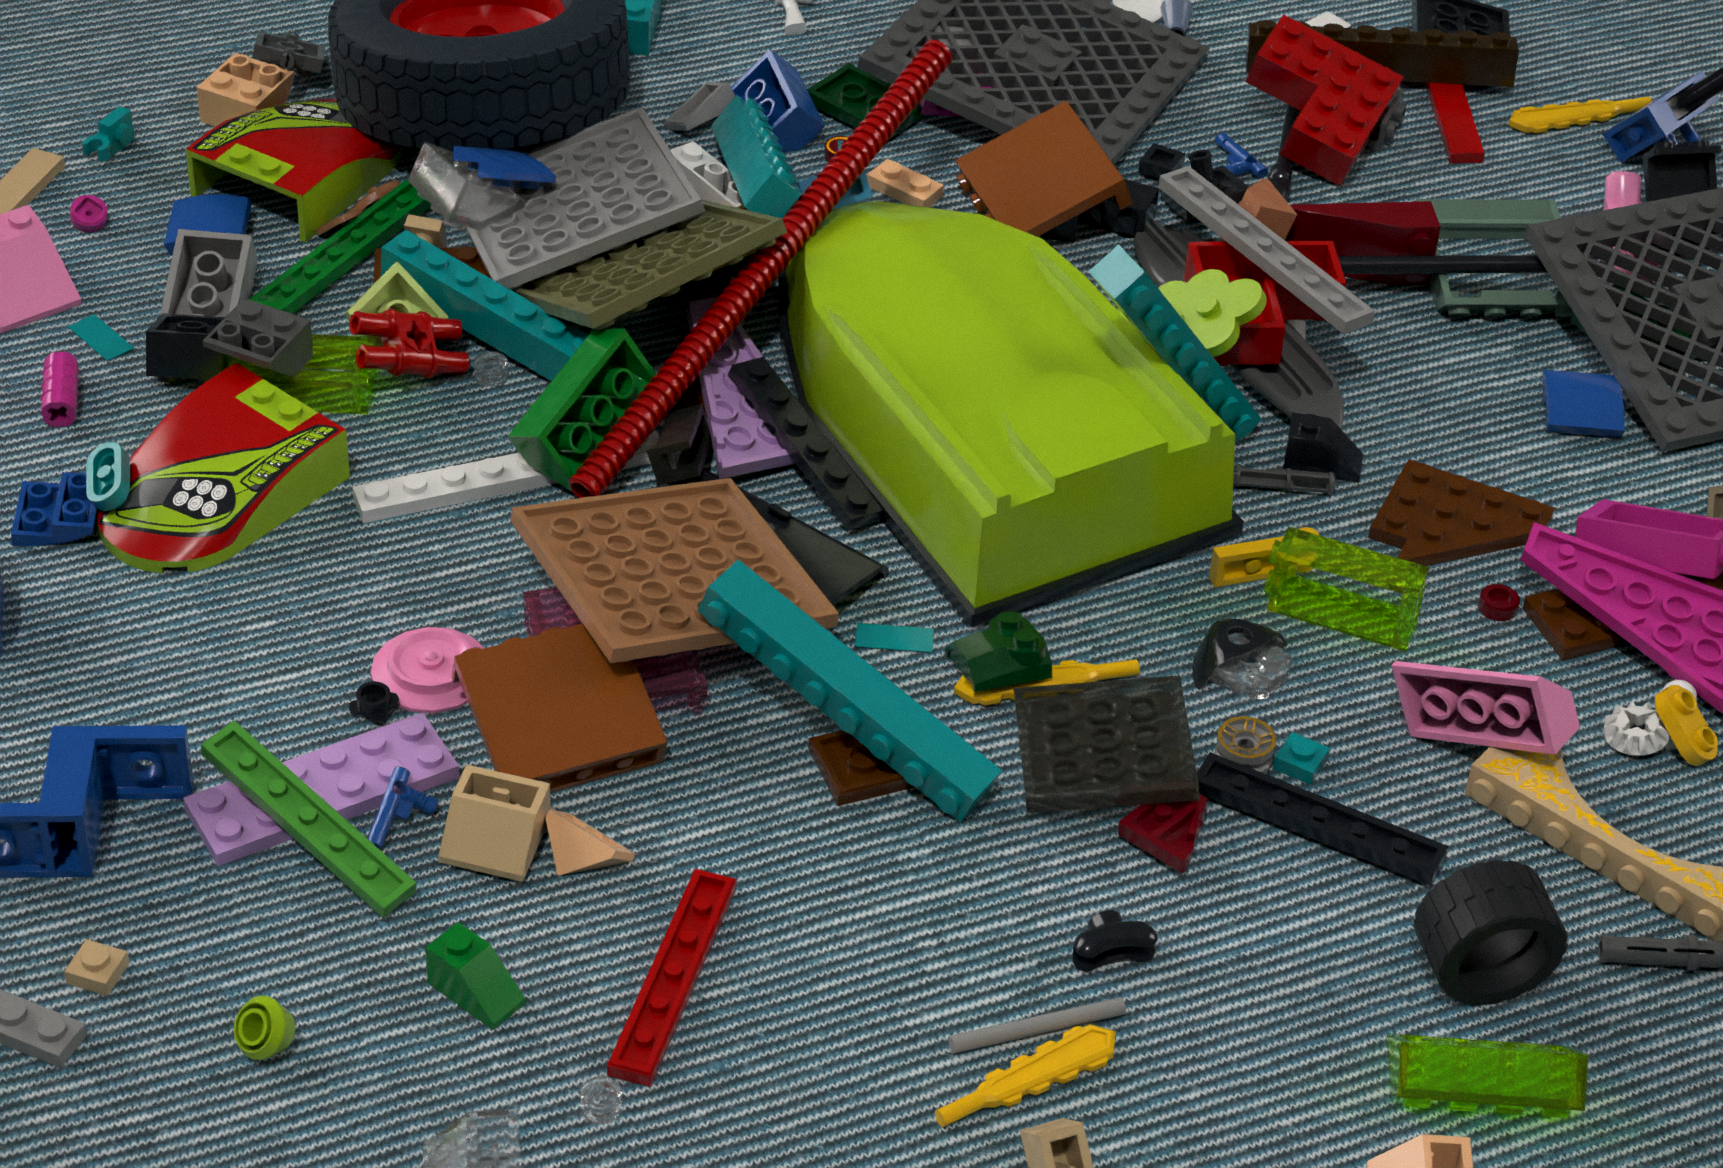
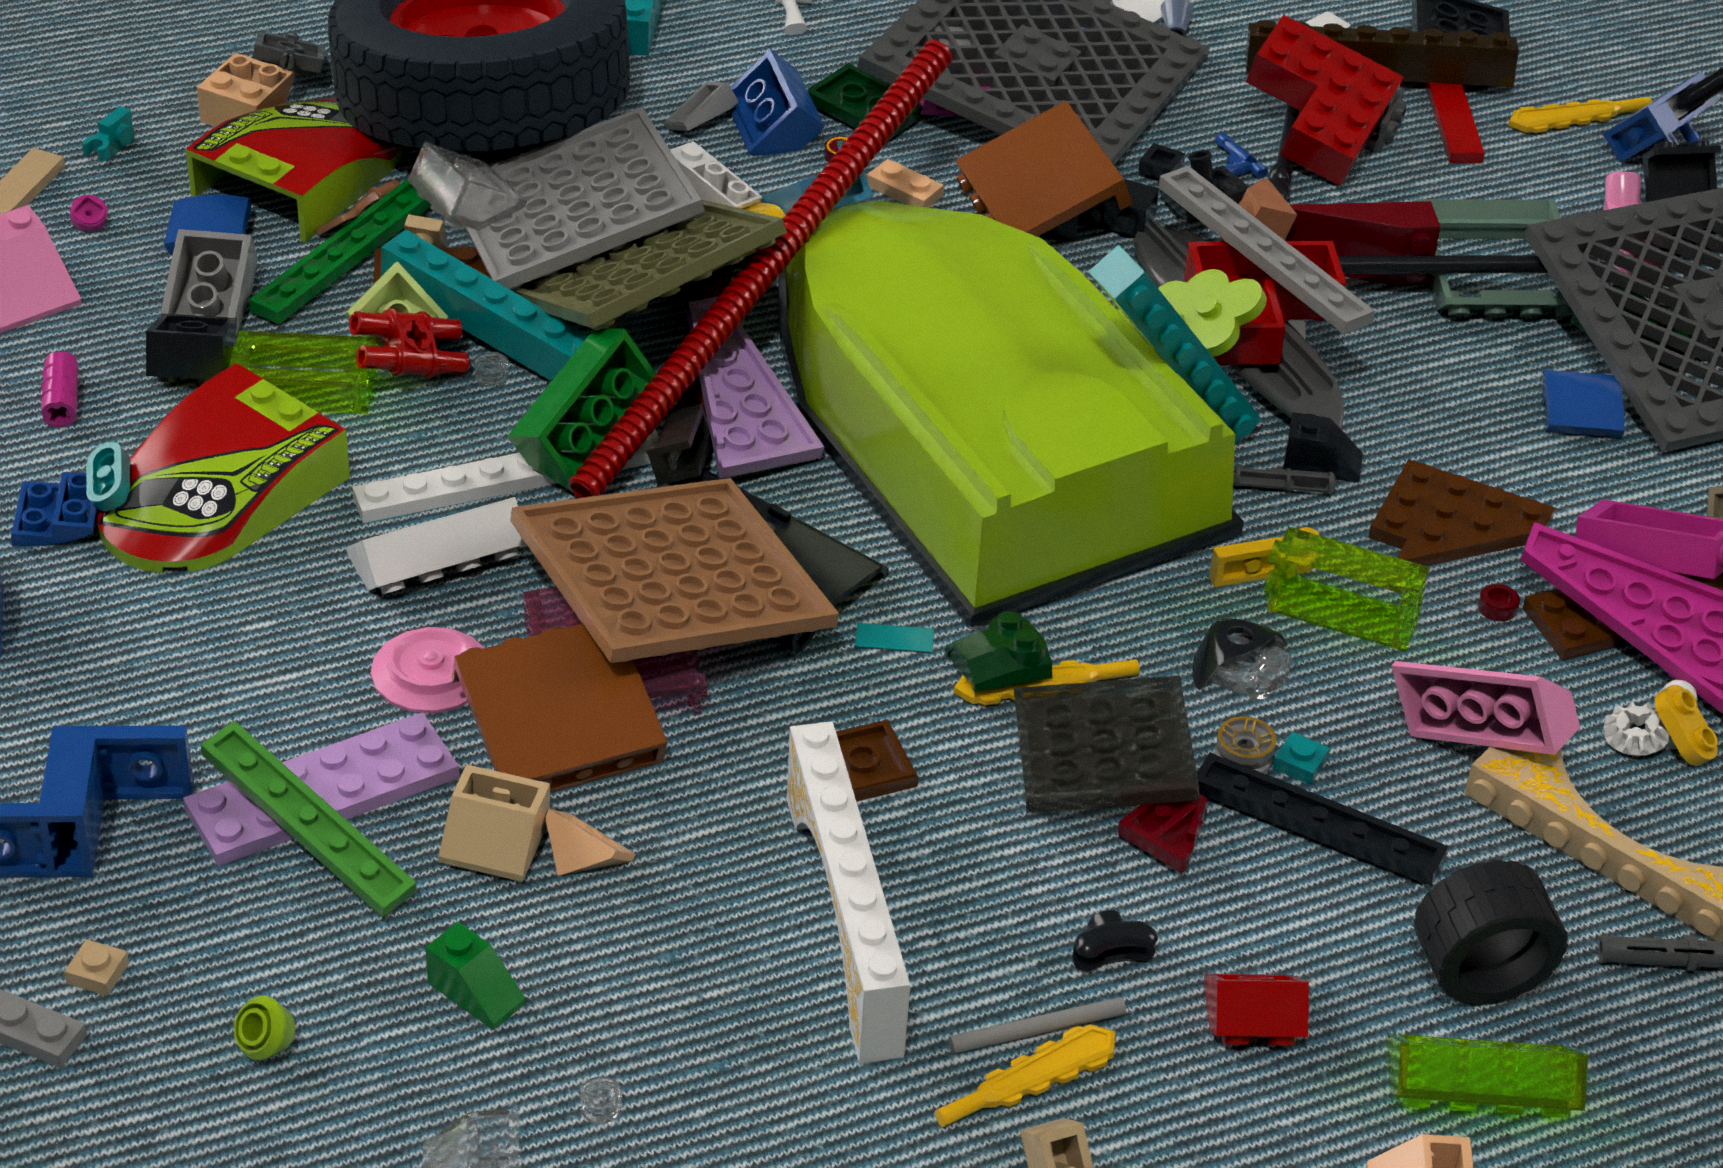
(100, 337): teal sticker -> none
(264, 337): dark grey slope -> none
(373, 701): black plate -> none
(398, 805): blue hose -> none
(436, 545): none -> white slope
(505, 166): blue slope -> none
(671, 978): red tile -> none
(755, 158): teal brick -> none
(806, 443): black plate -> none
(849, 690): teal brick -> none
(874, 969): none -> white arch
(1257, 1007): none -> red slope

